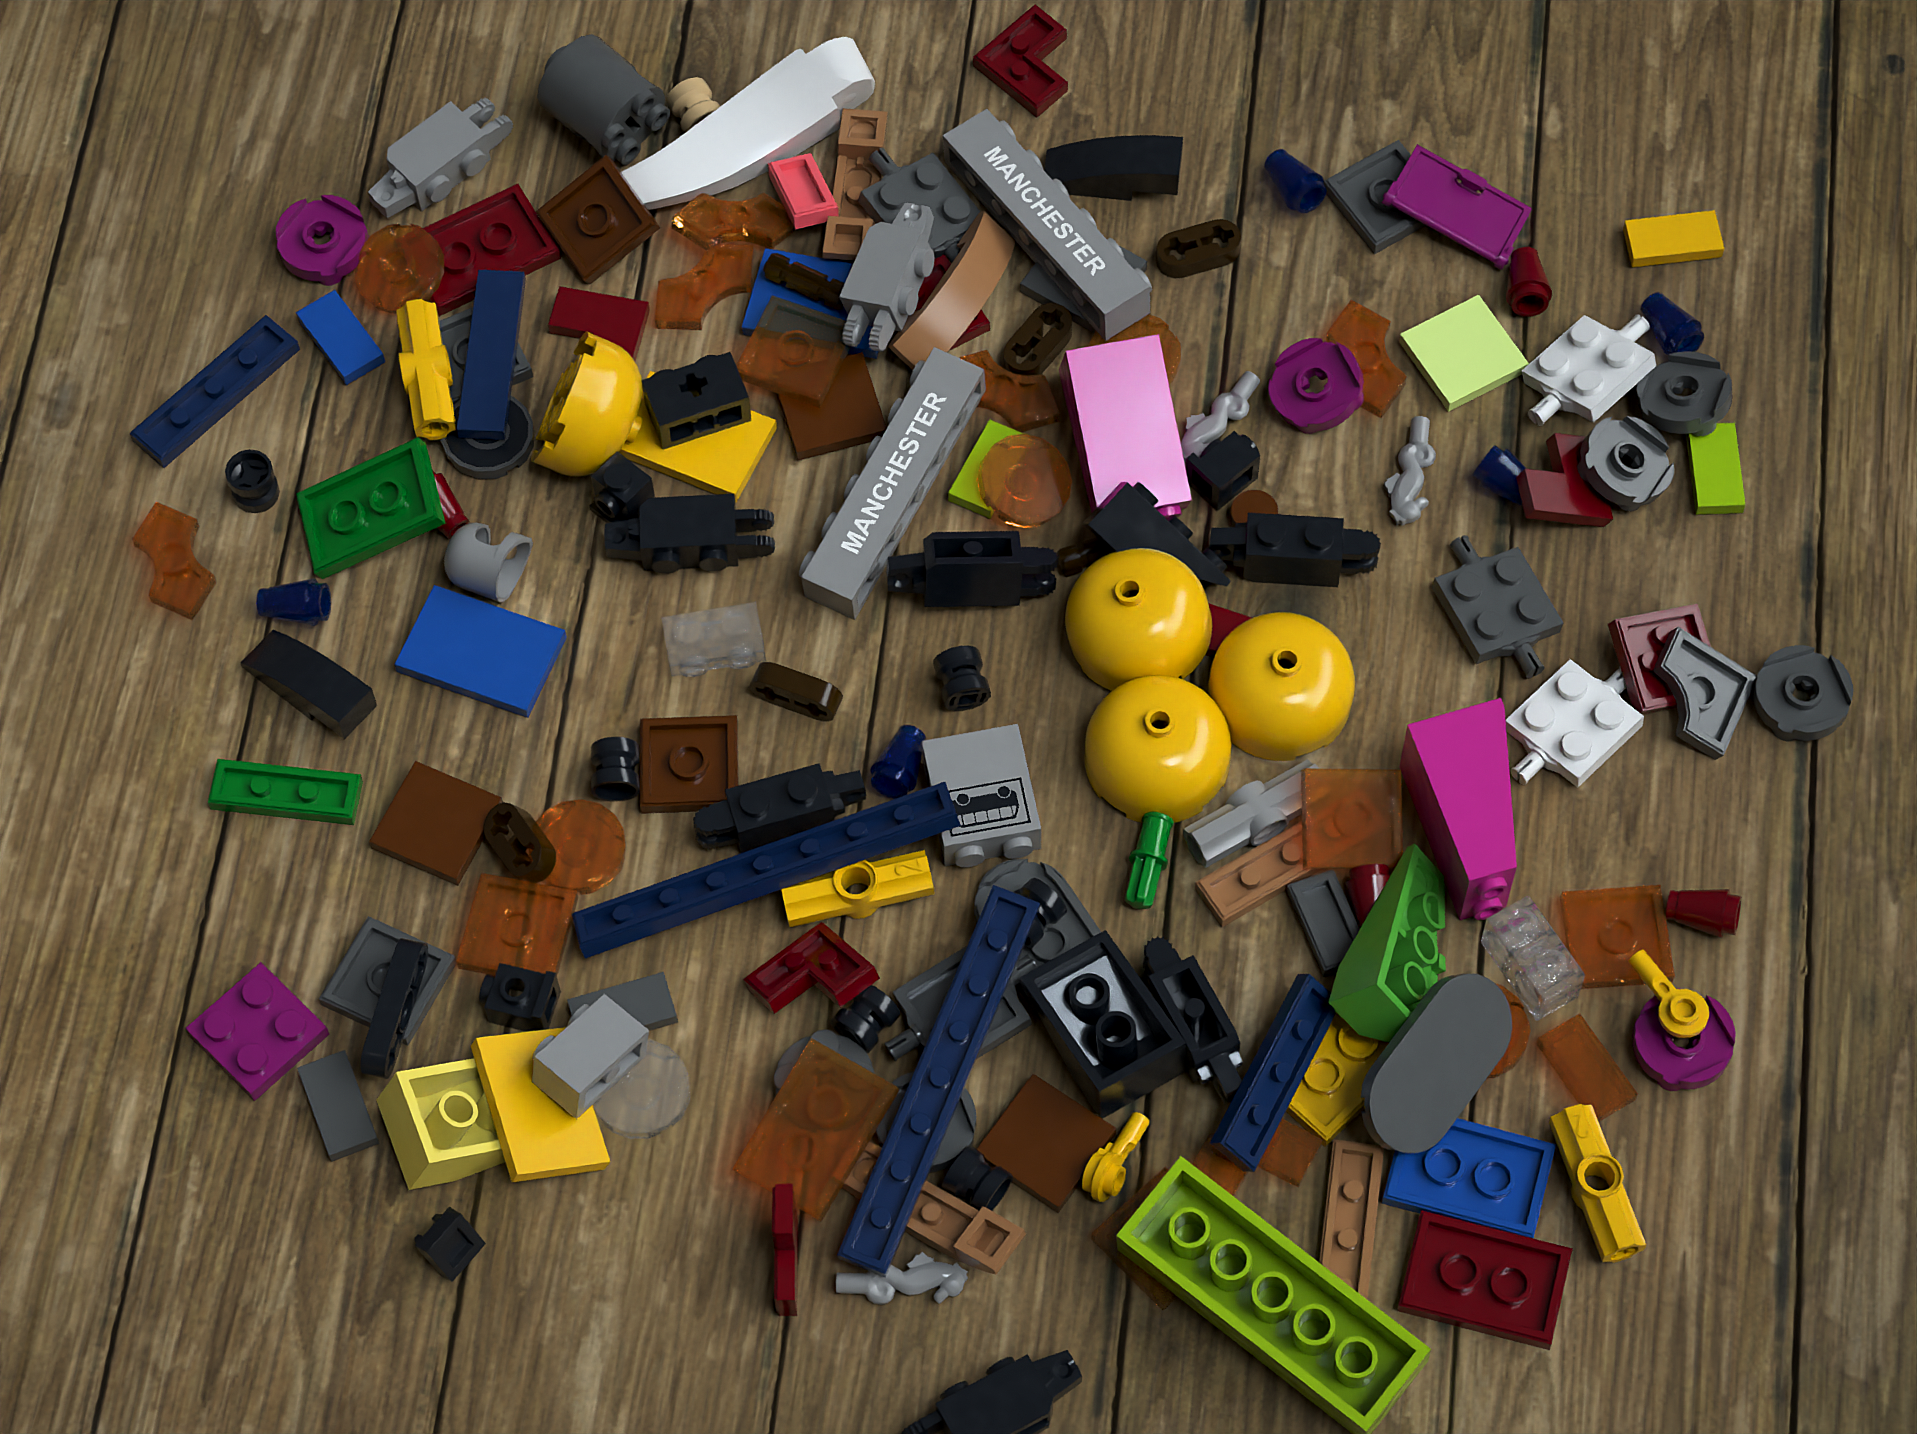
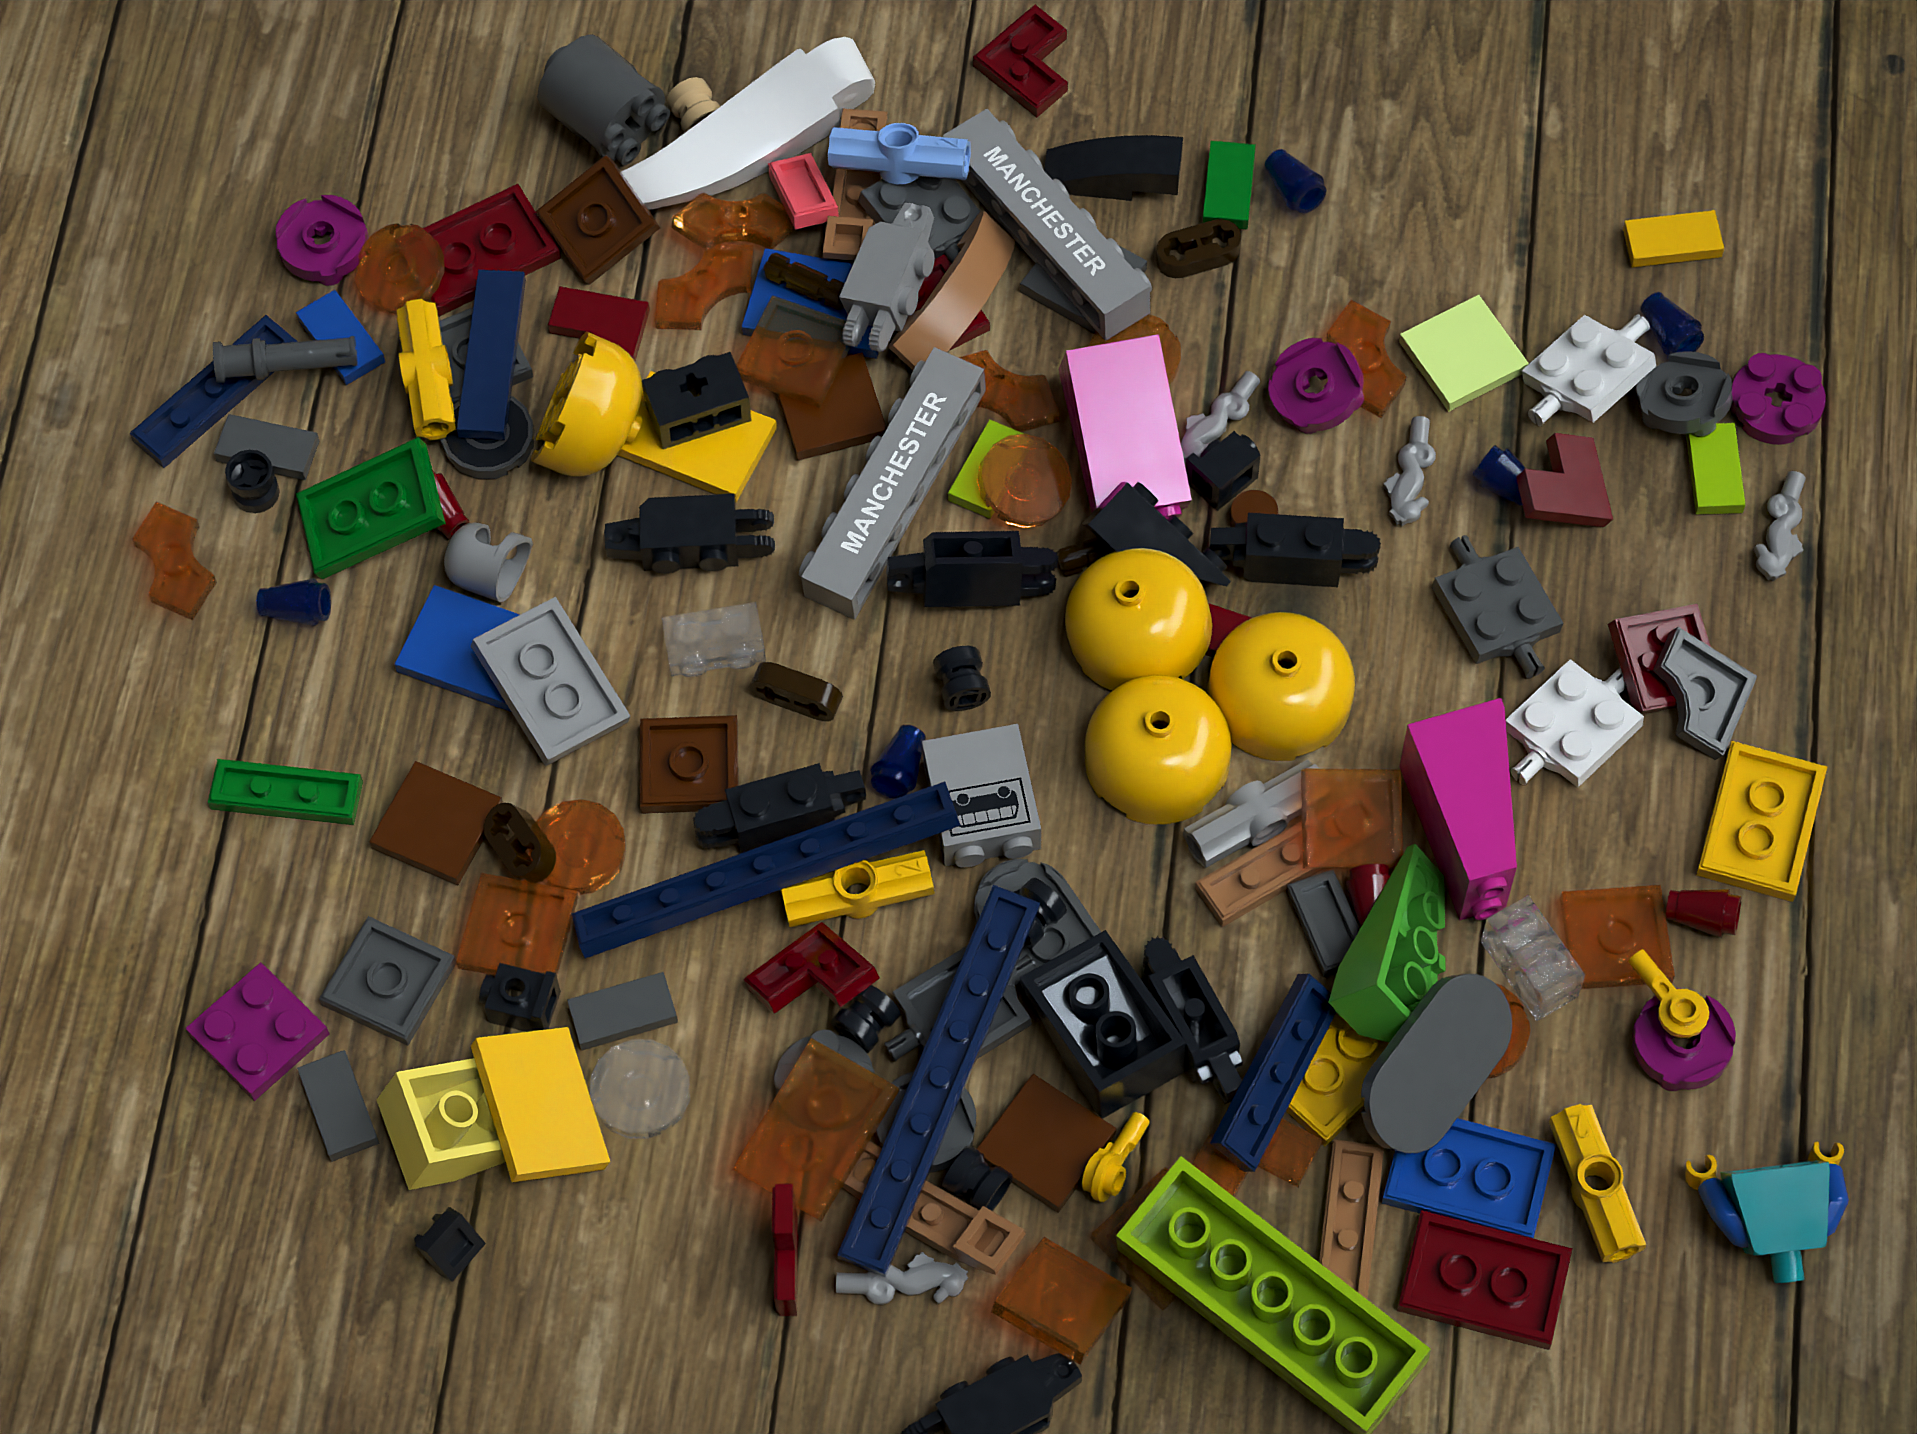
(261, 358): none -> dark grey pin
(287, 447): none -> dark grey tile
(311, 682): black slope -> none
(394, 1008): black beam -> none
(438, 156): light grey hinge -> none
(550, 681): none -> light grey plate
(589, 1055): light grey brick -> none
(615, 767): black wheel -> none
(620, 489): black brick -> none
(899, 153): none -> light blue piece
(1030, 337): dark brown beam -> none
(1061, 1300): none -> clear orange tile
(1148, 860): green axle -> none
(1229, 182): none -> green tile
(1359, 196): dark grey tile -> none
(1479, 221): magenta door -> none
(1527, 283): dark red cone -> none
(1586, 1067): clear orange tile -> none
(1610, 477): plate -> none
(1762, 821): none -> yellow tile
(1776, 1206): none -> teal torso
(1780, 542): none -> light grey animal
(1784, 375): none -> magenta plate
(1796, 718): dark grey plate -> none

